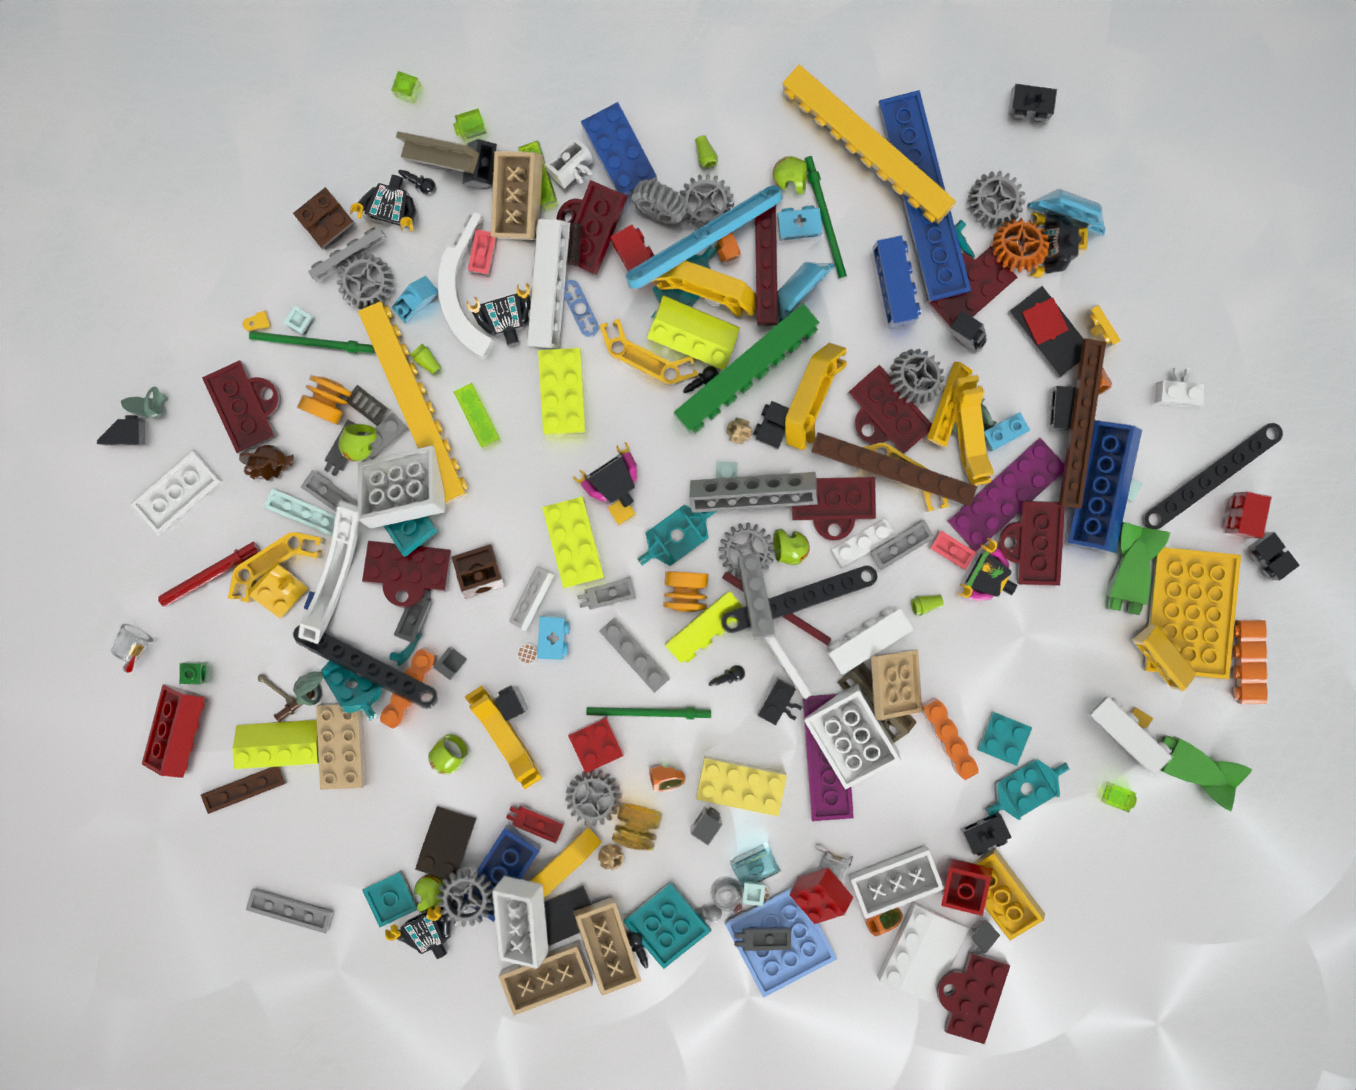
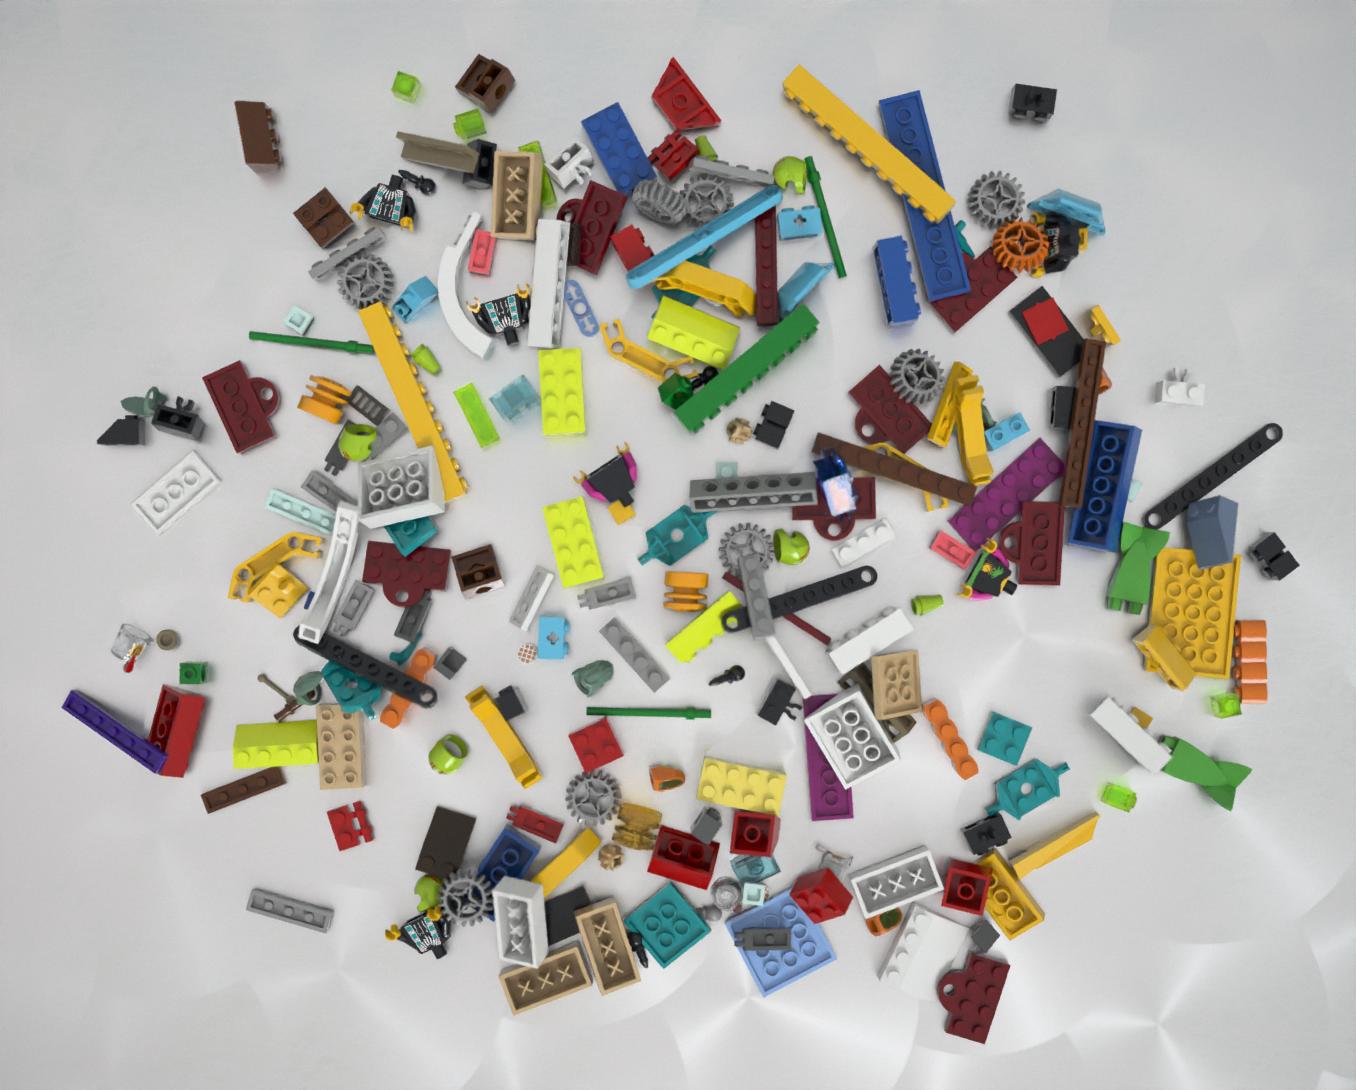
(115, 731): none -> dark purple tile
(167, 639): none -> dark tan tile
(178, 420): none -> black brick
(208, 574): red axle -> none
(258, 135): none -> reddish brown slope
(260, 322): yellow piece -> none
(265, 462): reddish brown hair -> none
(344, 828): none -> red plate
(352, 607): none -> light grey hinge
(390, 899): teal plate -> none
(485, 82): none -> reddish brown brick
(515, 399): none -> clear light blue brick
(593, 676): none -> sand green piece
(675, 391): none -> green brick
(676, 158): none -> red plate
(682, 100): none -> red wing
(683, 858): none -> red slope
(723, 169): none -> light grey plate
(727, 248): orange rock -> none
(754, 834): none -> red slope
(811, 394): yellow piece -> none
(835, 484): none -> clear blue brick
(902, 545): light grey plate -> none
(969, 331): black slope -> none
(1055, 846): none -> yellow wedge
(1212, 530): none -> sand blue slope
(1225, 705): none -> clear neon green brick
(1247, 514): red brick -> none

